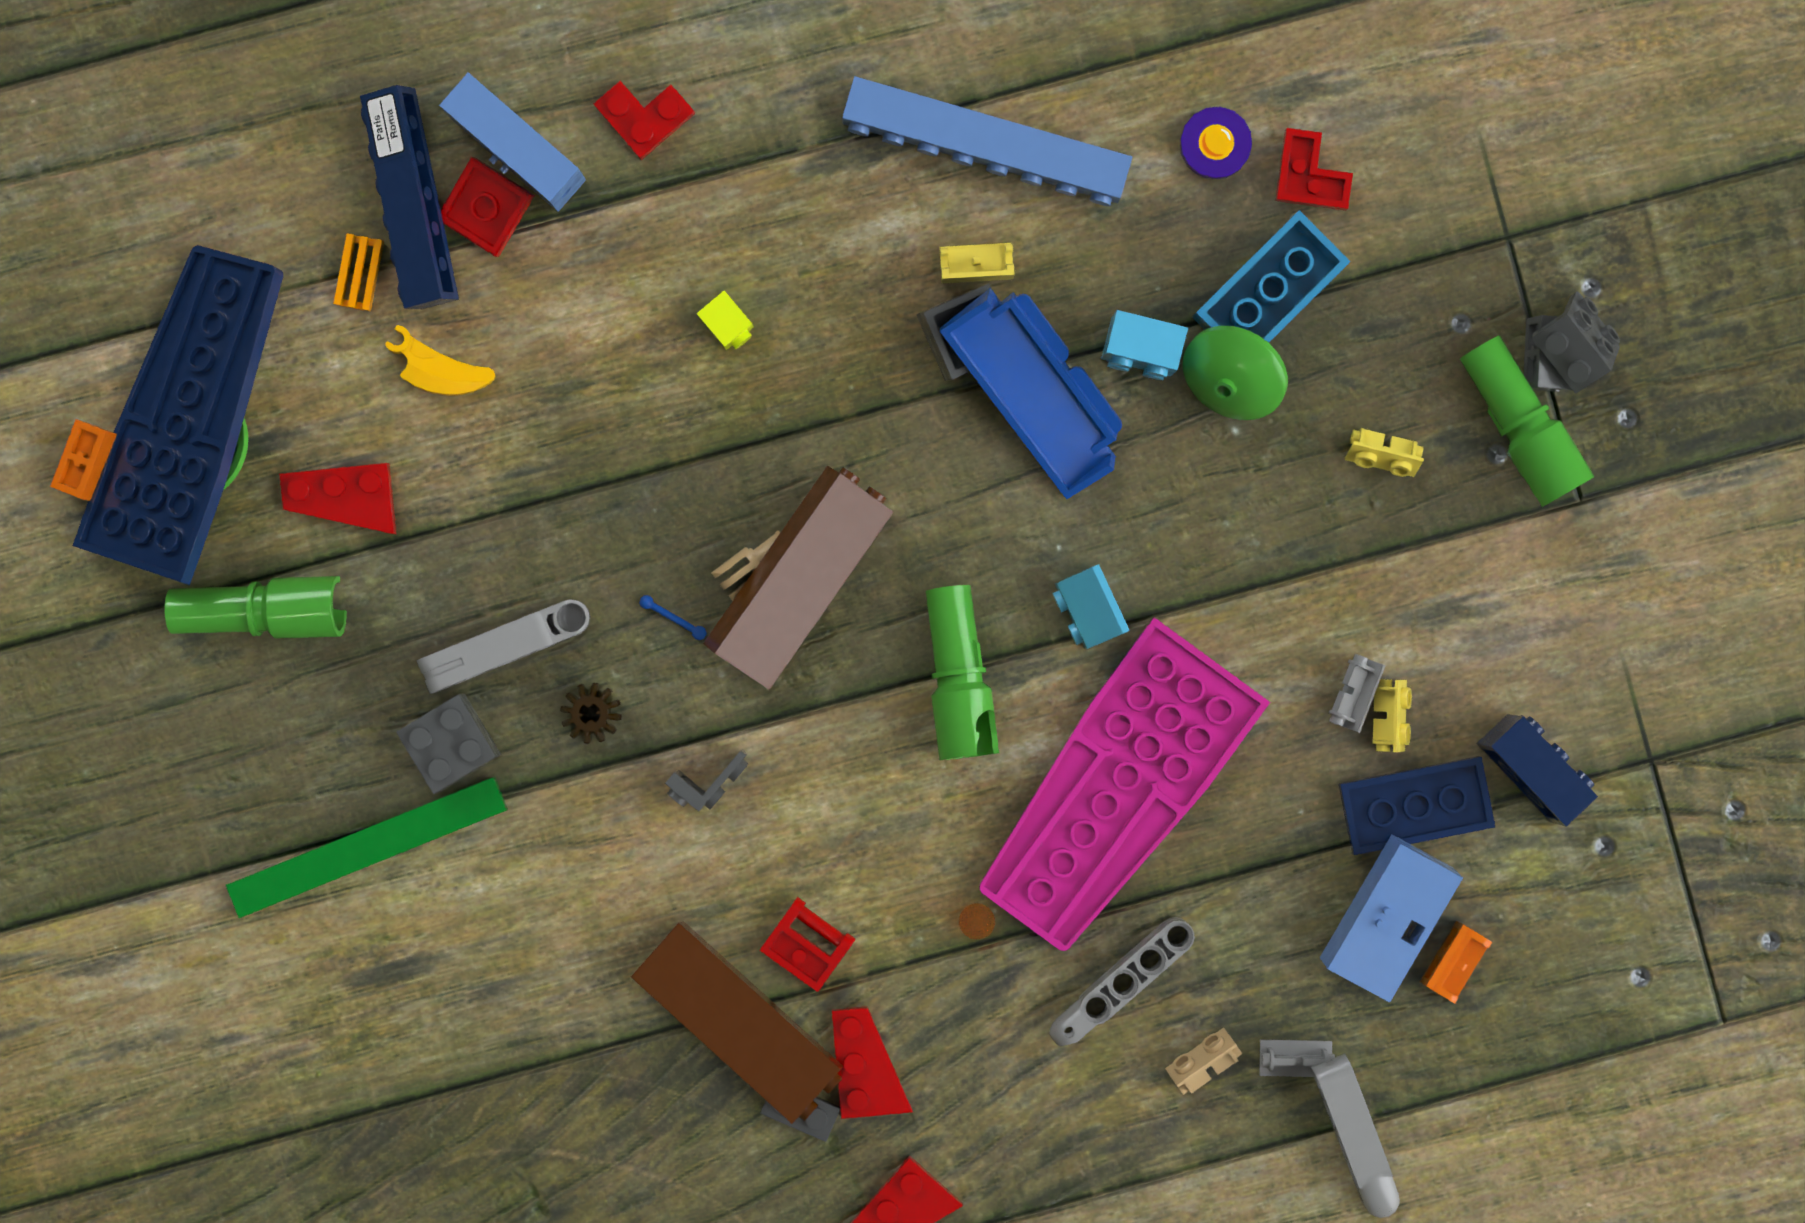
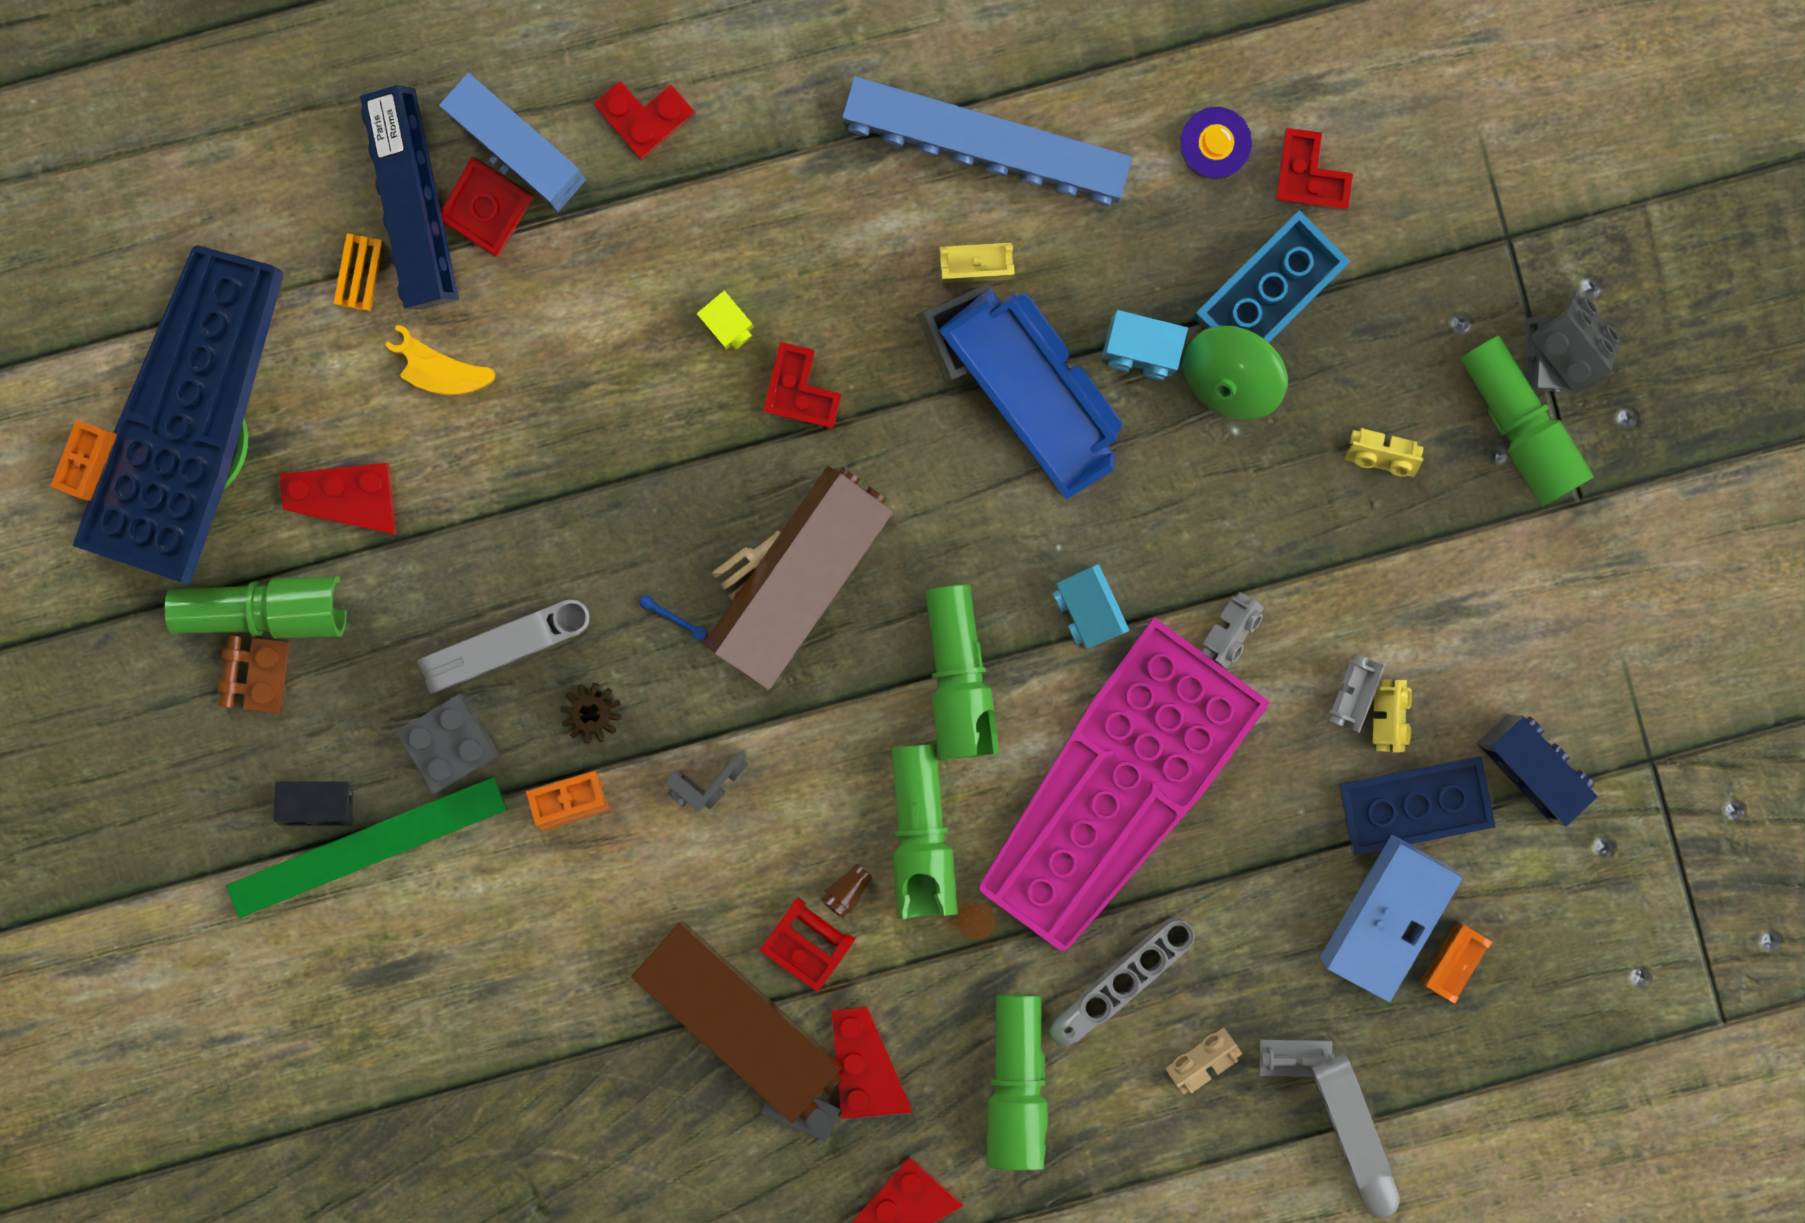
(265, 674): none -> dark orange plate
(313, 803): none -> black hinge
(567, 801): none -> orange hinge
(790, 394): none -> red plate
(846, 891): none -> reddish brown cone
(923, 860): none -> bright green piece
(1017, 1109): none -> bright green piece
(1242, 620): none -> light grey hinge

